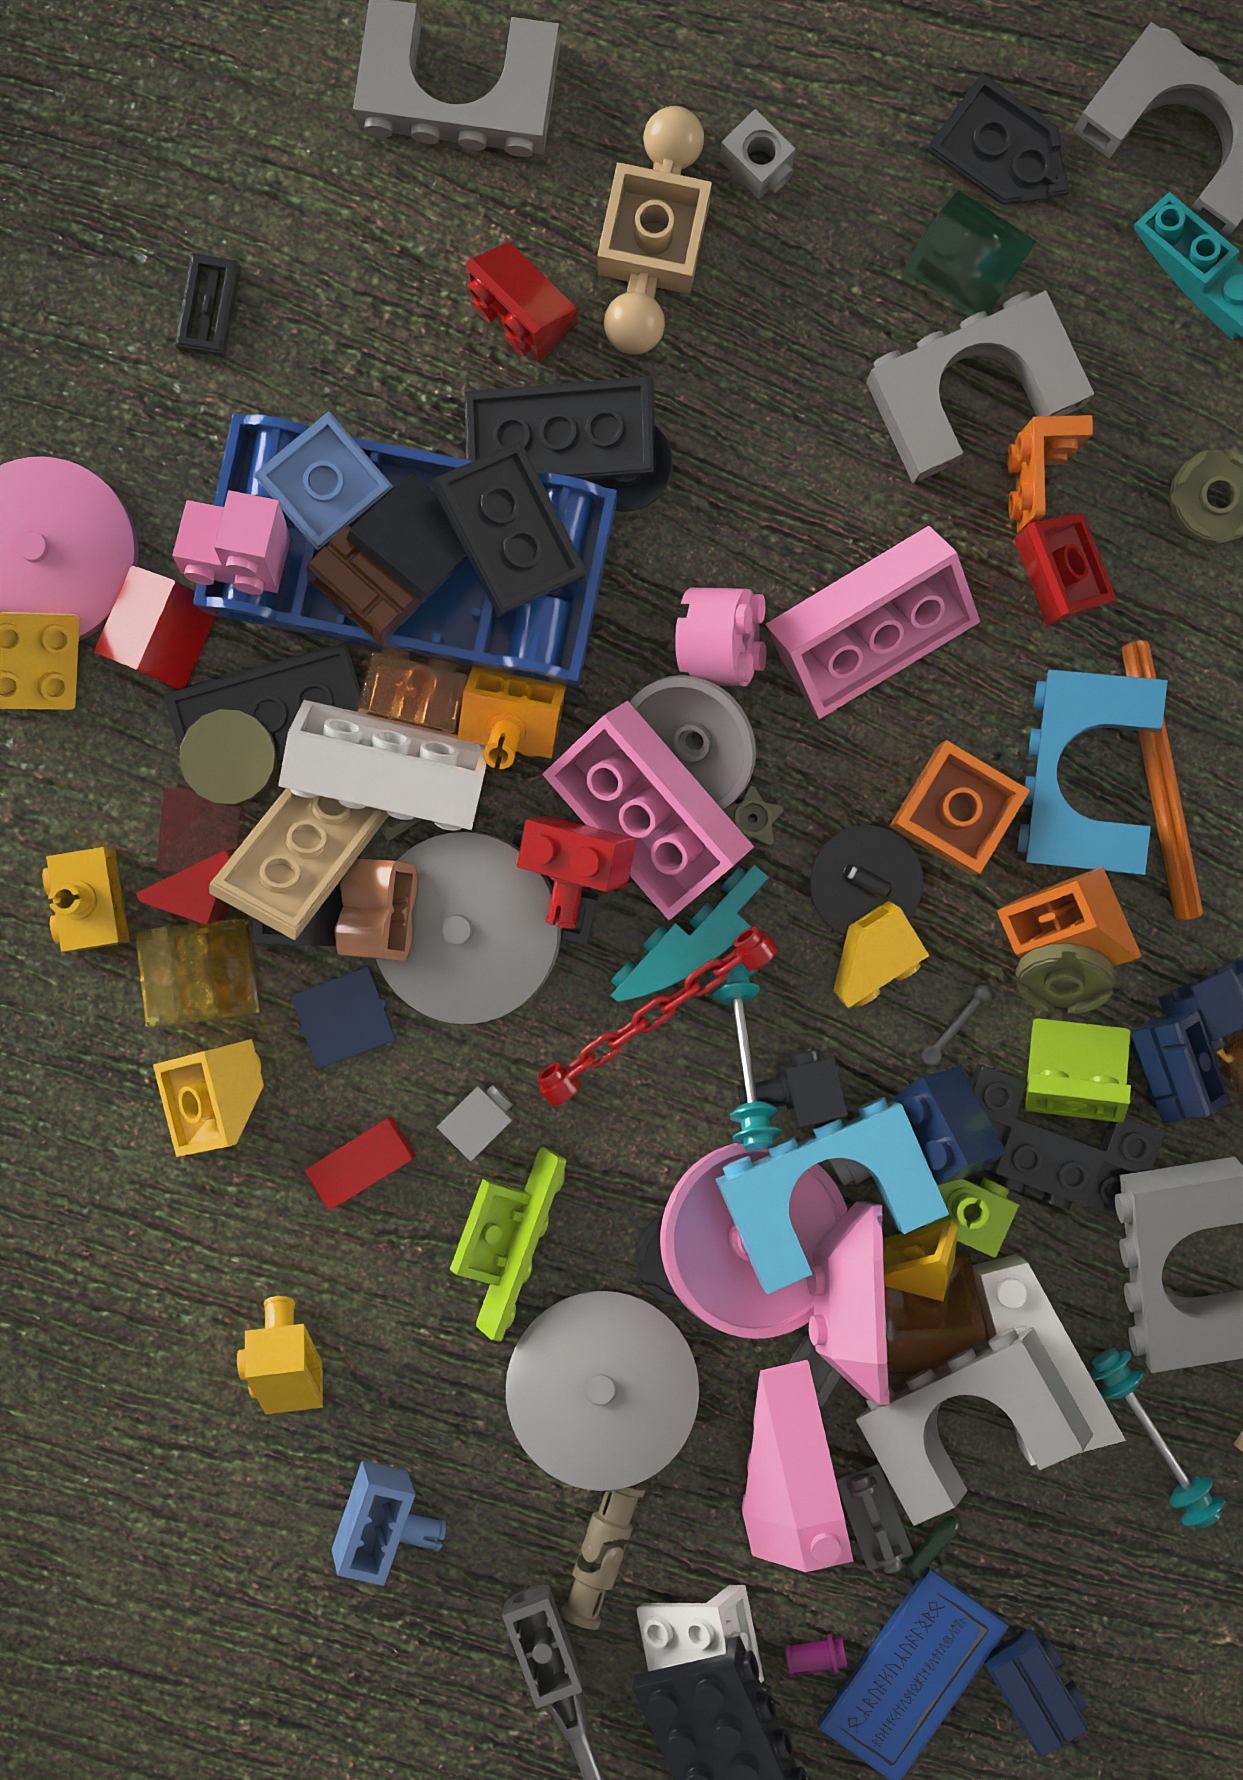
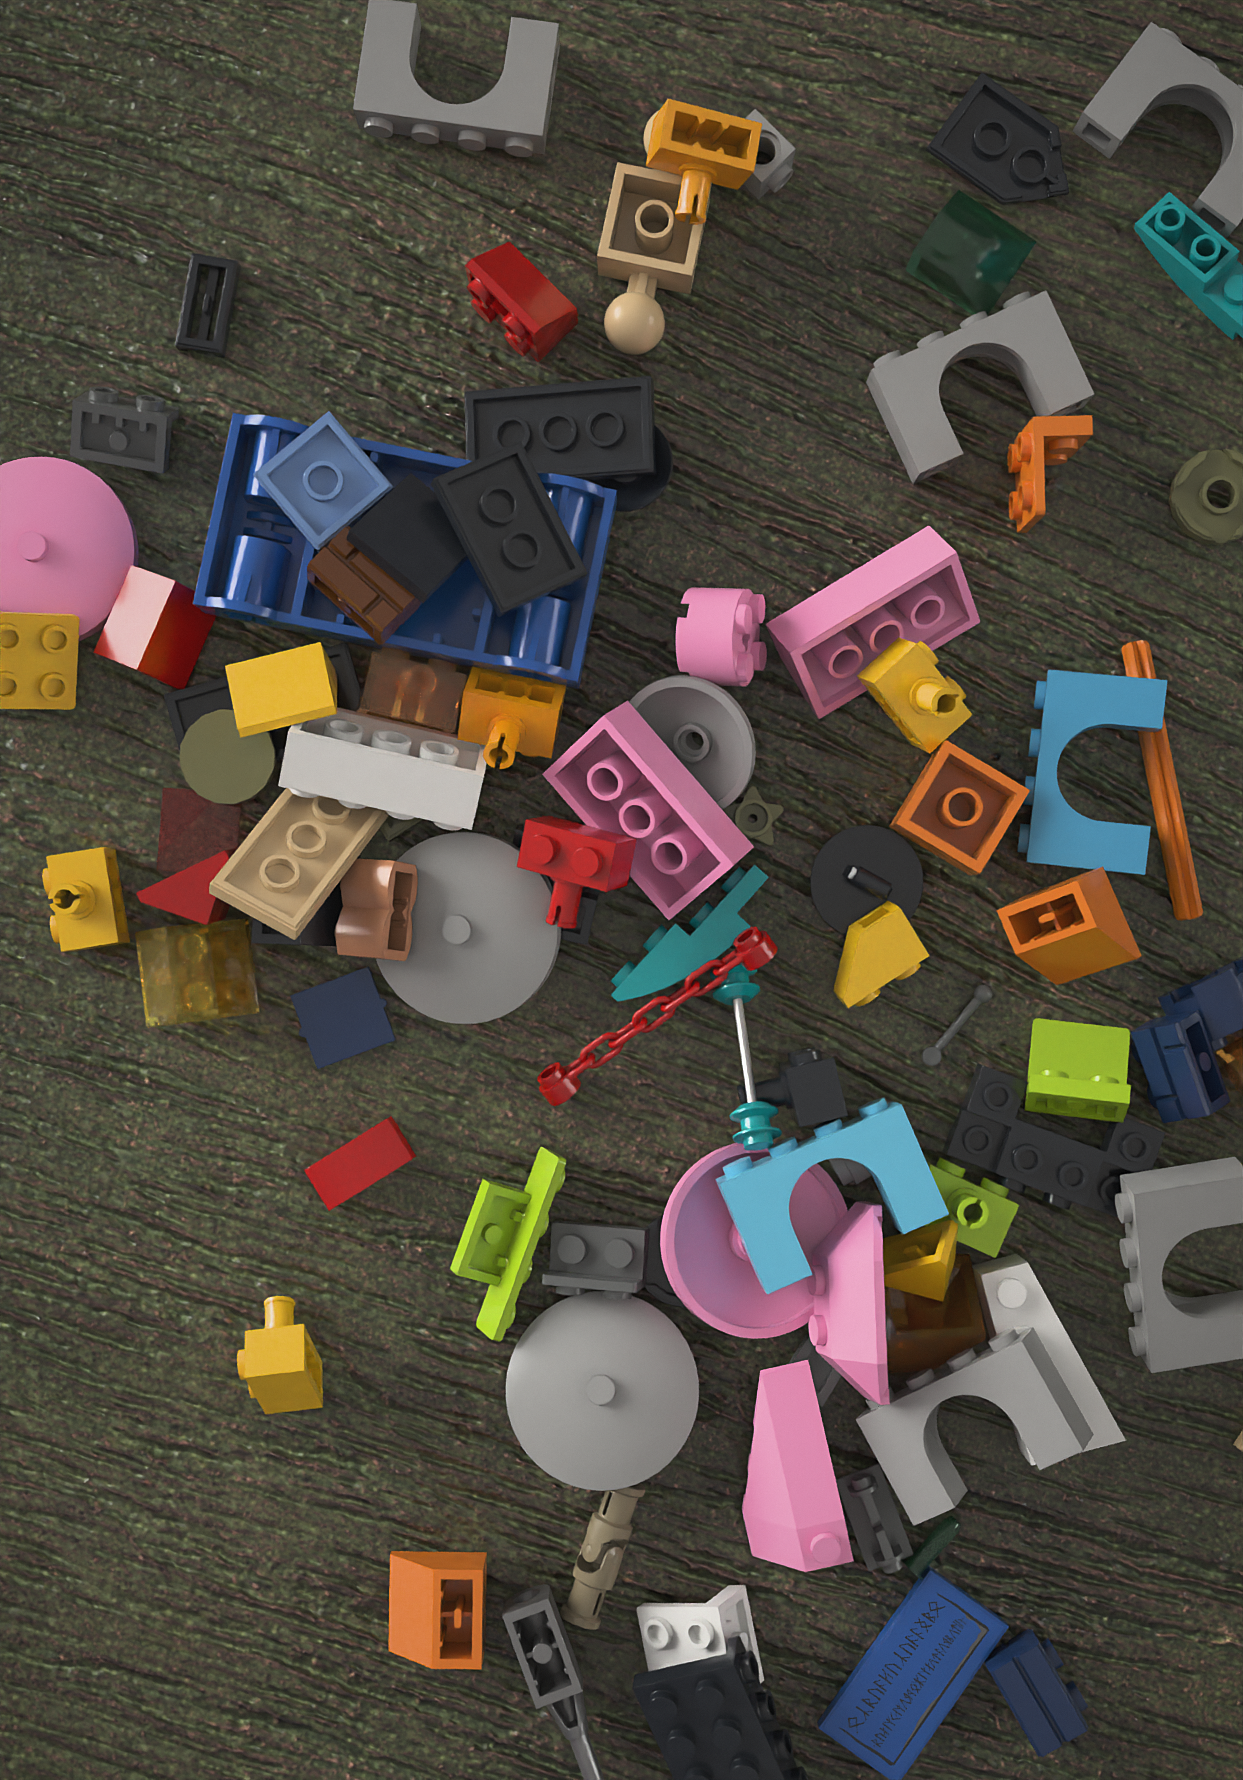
(122, 429): none -> dark grey bracket
(209, 1096): yellow slope -> none
(234, 543): bright pink brick -> none
(282, 689): none -> yellow slope
(376, 1523): medium blue brick -> none
(438, 1608): none -> orange slope
(477, 1120): light grey brick -> none
(597, 1258): none -> dark grey bracket
(702, 149): none -> light orange brick
(816, 1657): magenta pin -> none
(915, 693): none -> yellow brick
(950, 1125): dark blue brick -> none
(1064, 567): red slope -> none
(1065, 978): olive tile -> none
(1191, 1492): teal axle -> none

